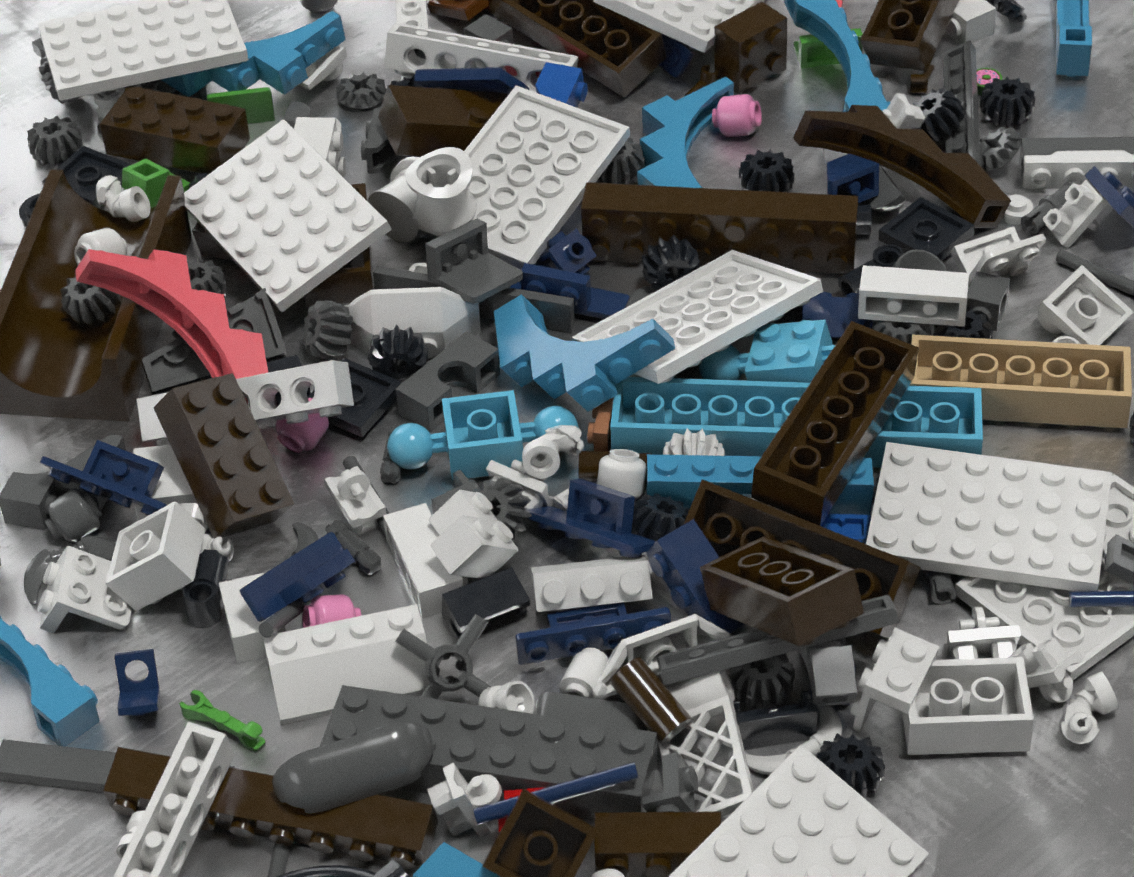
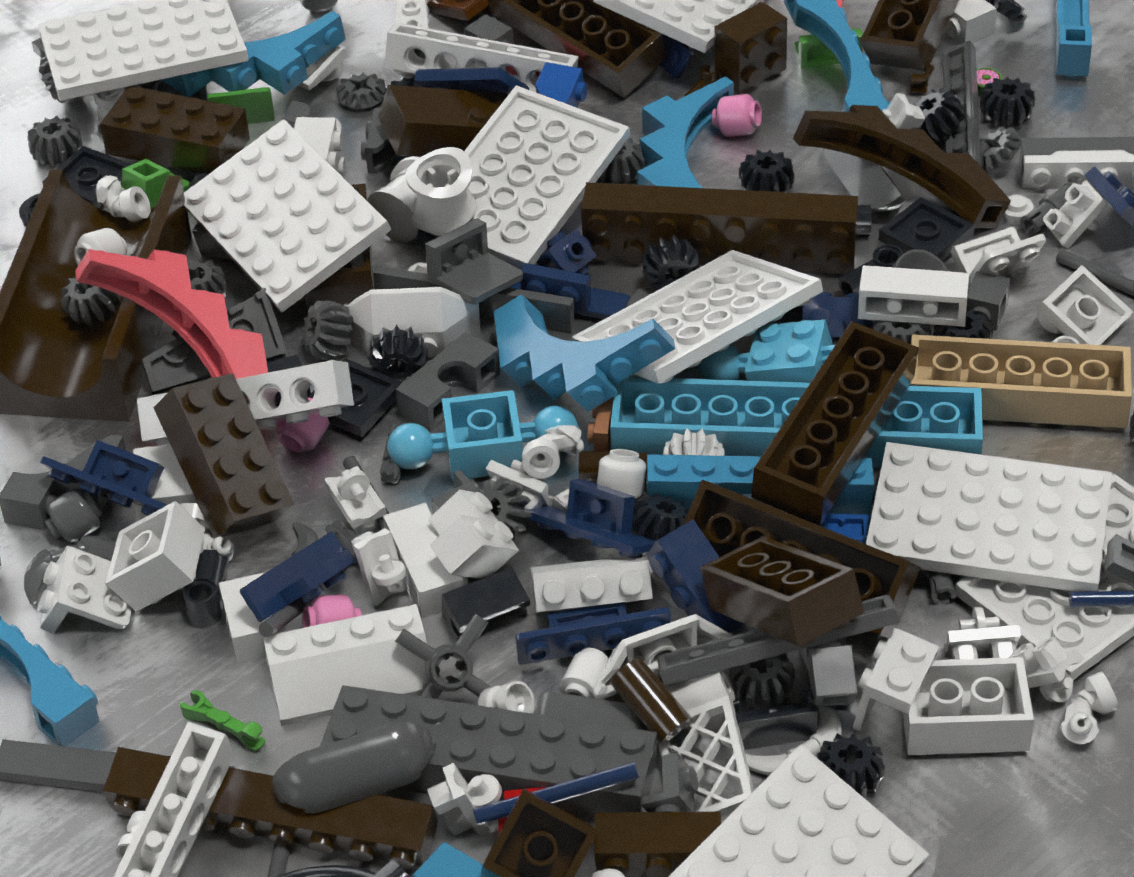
(140, 696): dark blue bracket -> none
(379, 565): none -> white hips
(853, 177): dark blue slope -> none

